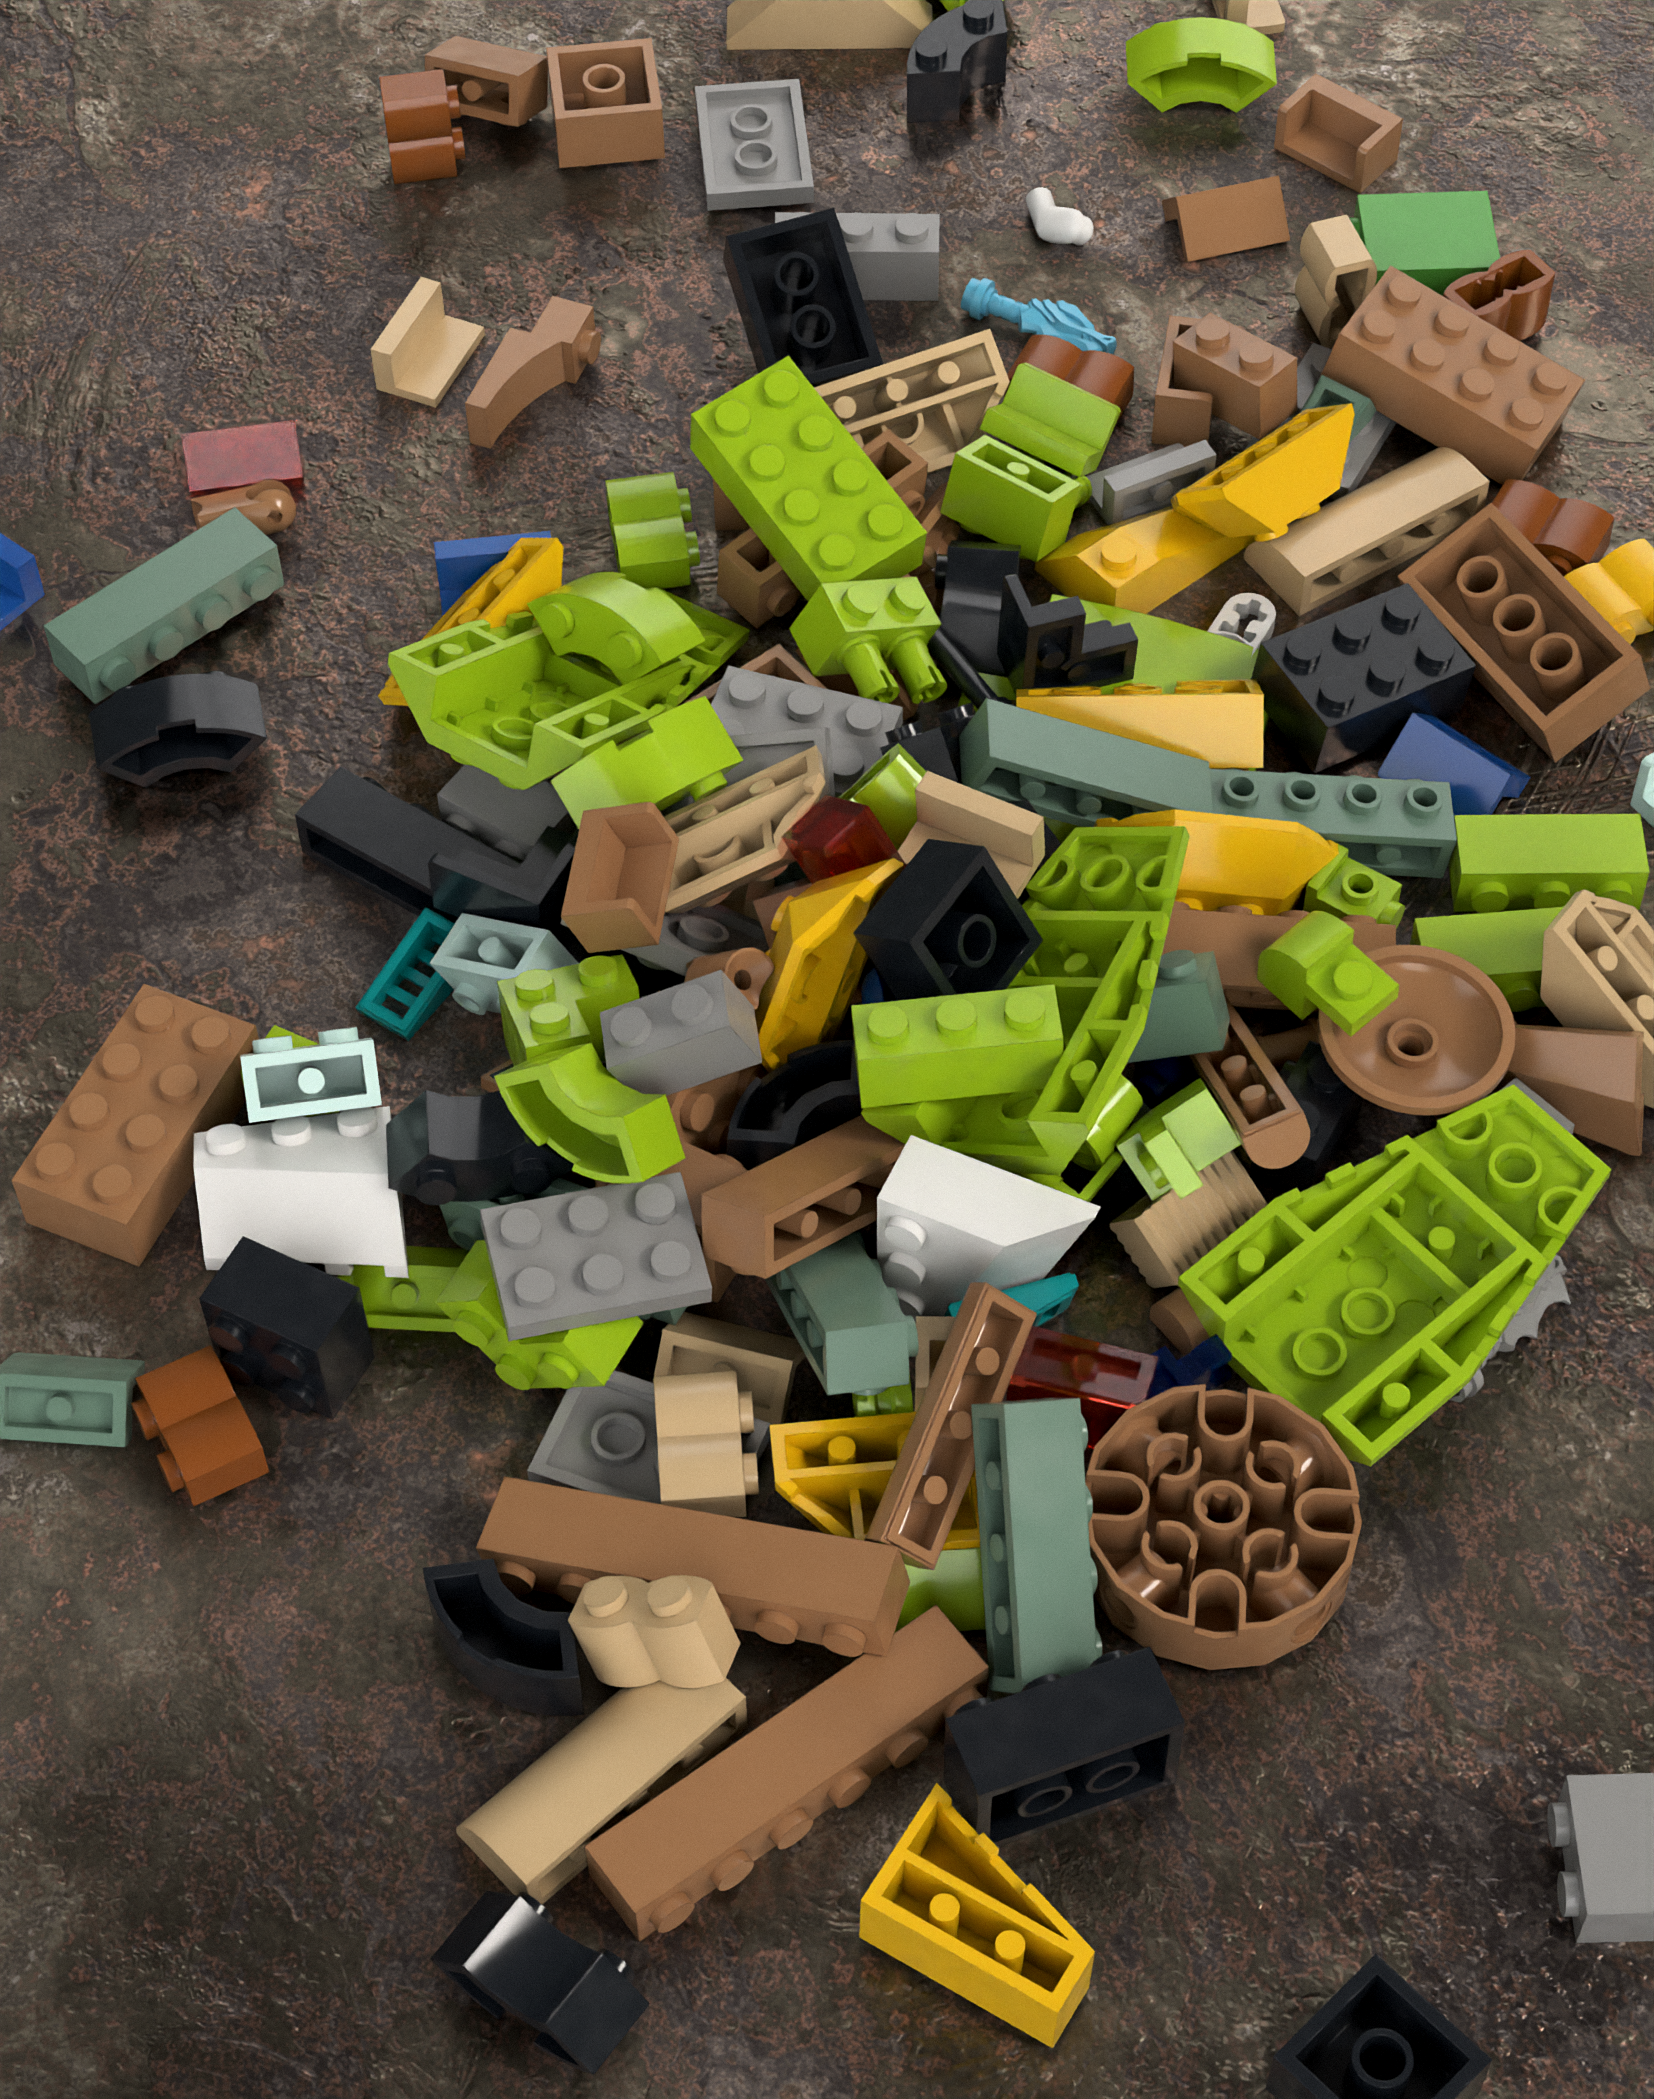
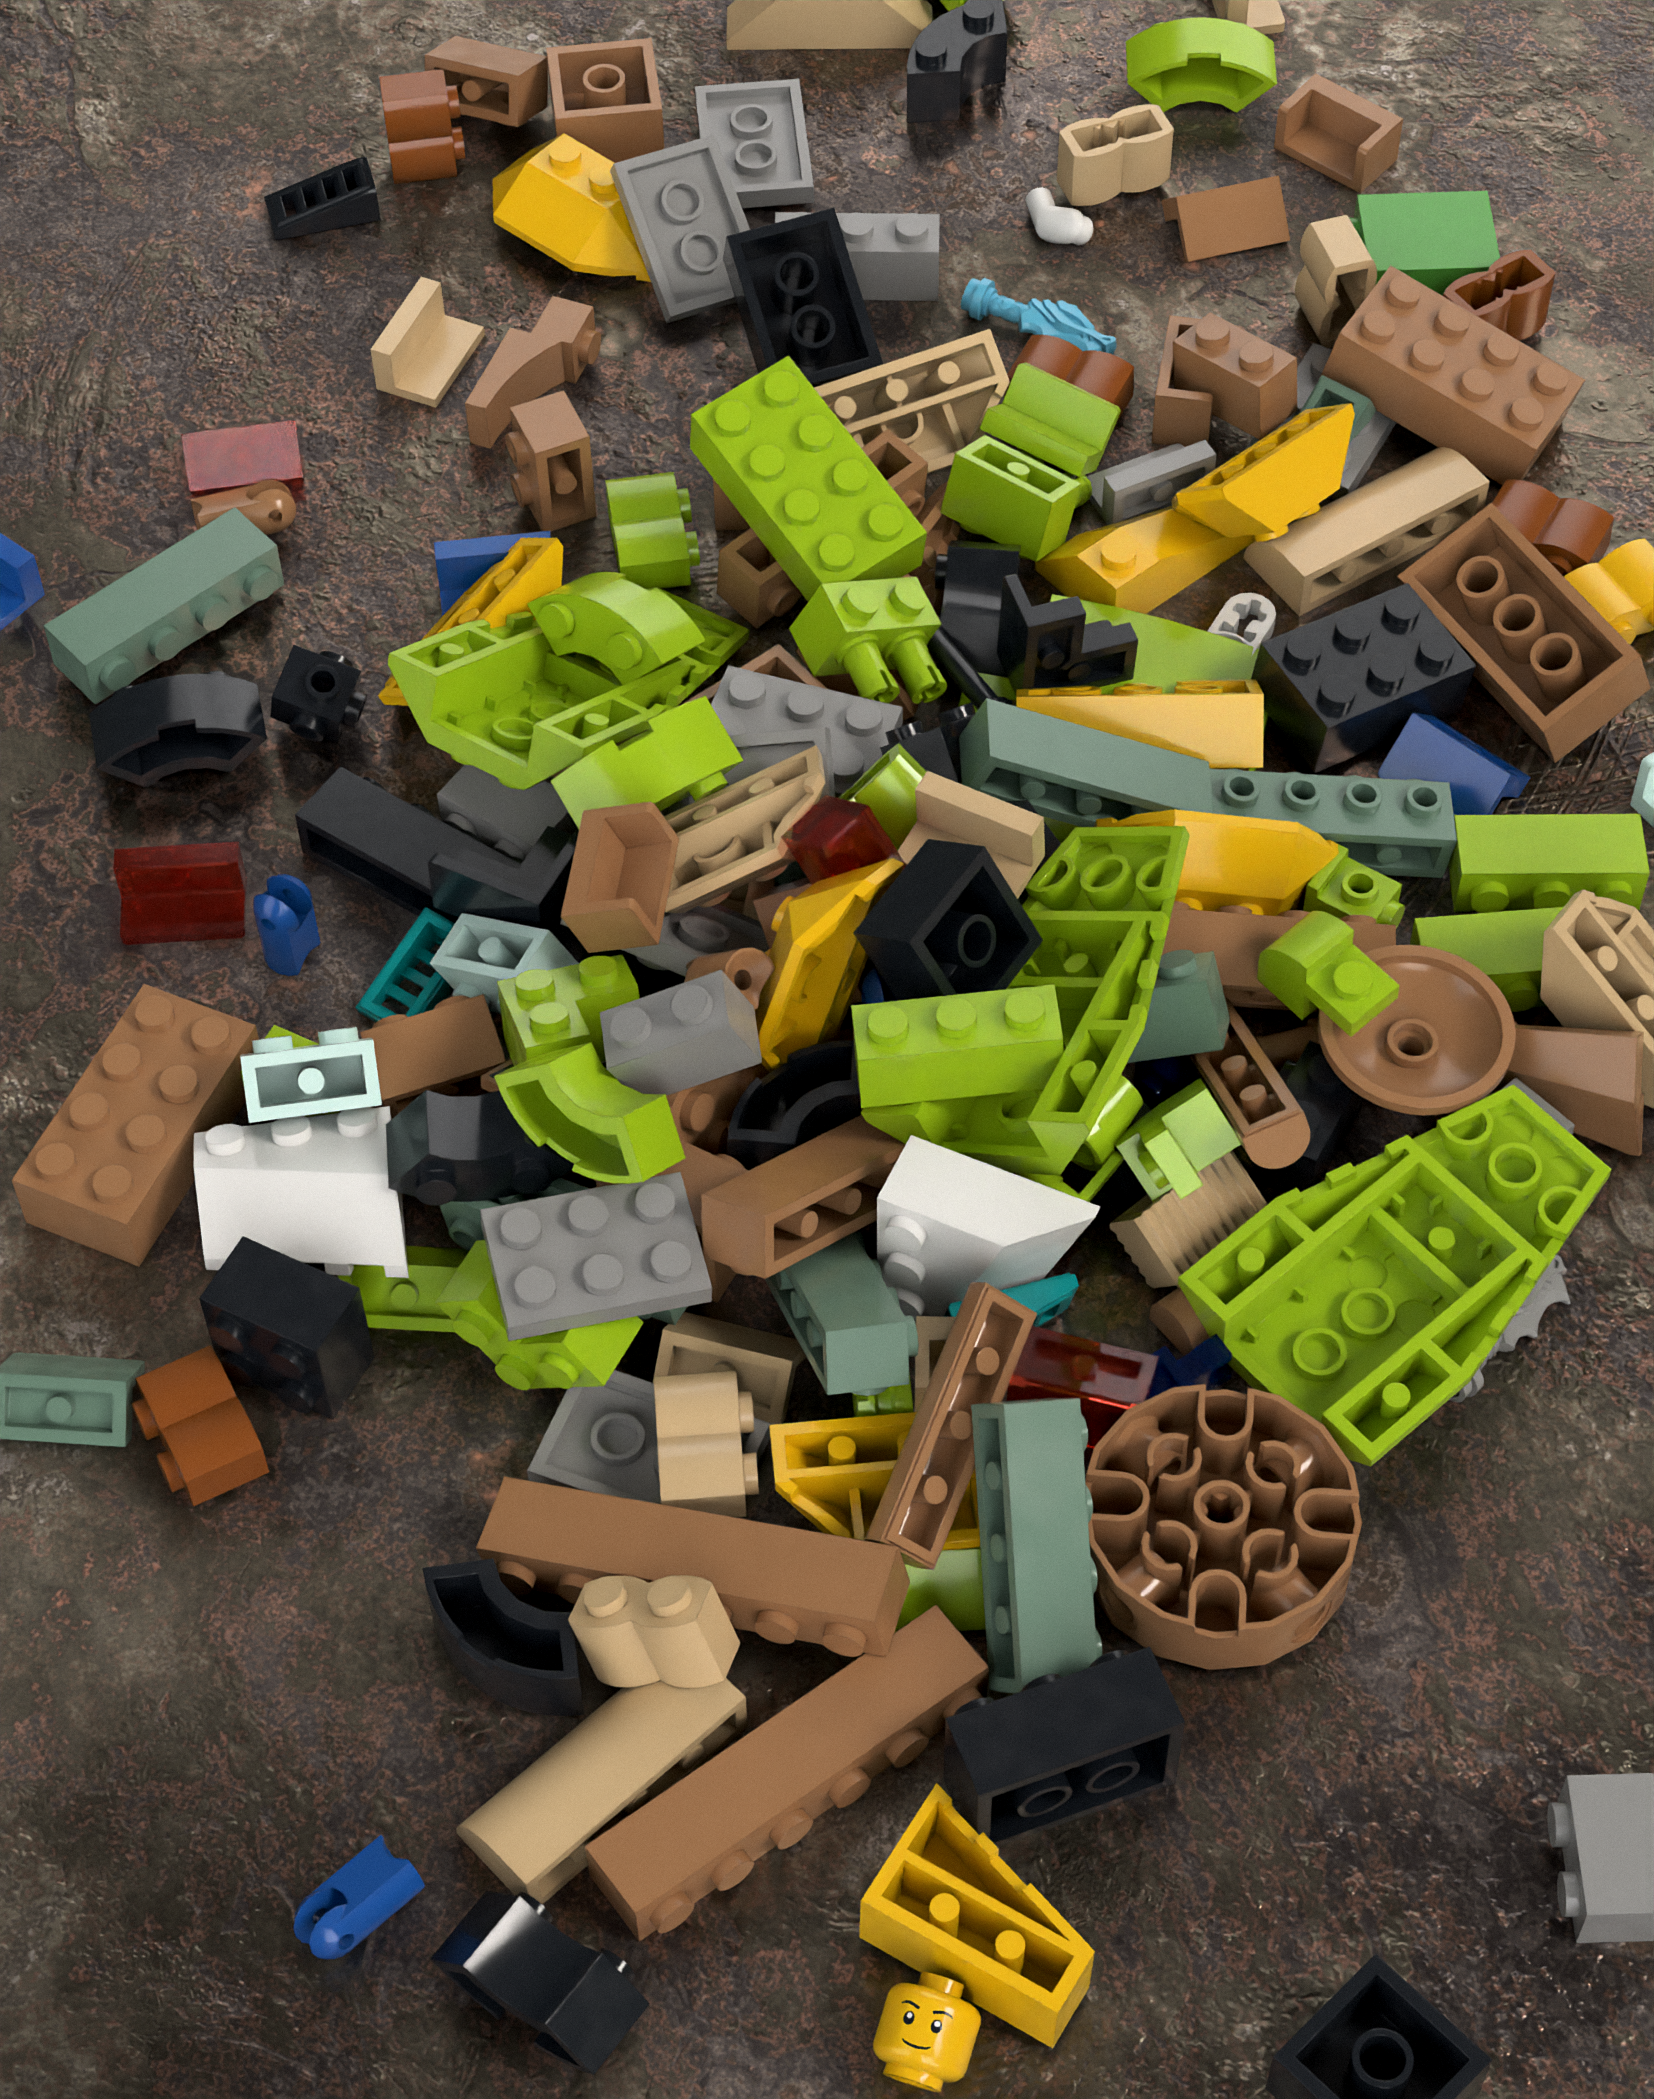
(181, 893): none -> clear red panel
(286, 923): none -> blue piece
(318, 694): none -> black brick
(340, 196): none -> black slope
(355, 1901): none -> blue piece
(435, 1051): none -> medium nougat brick
(551, 462): none -> medium nougat brick
(568, 209): none -> yellow wedge
(680, 217): none -> light grey plate
(926, 2032): none -> yellow head
(1114, 155): none -> tan brick

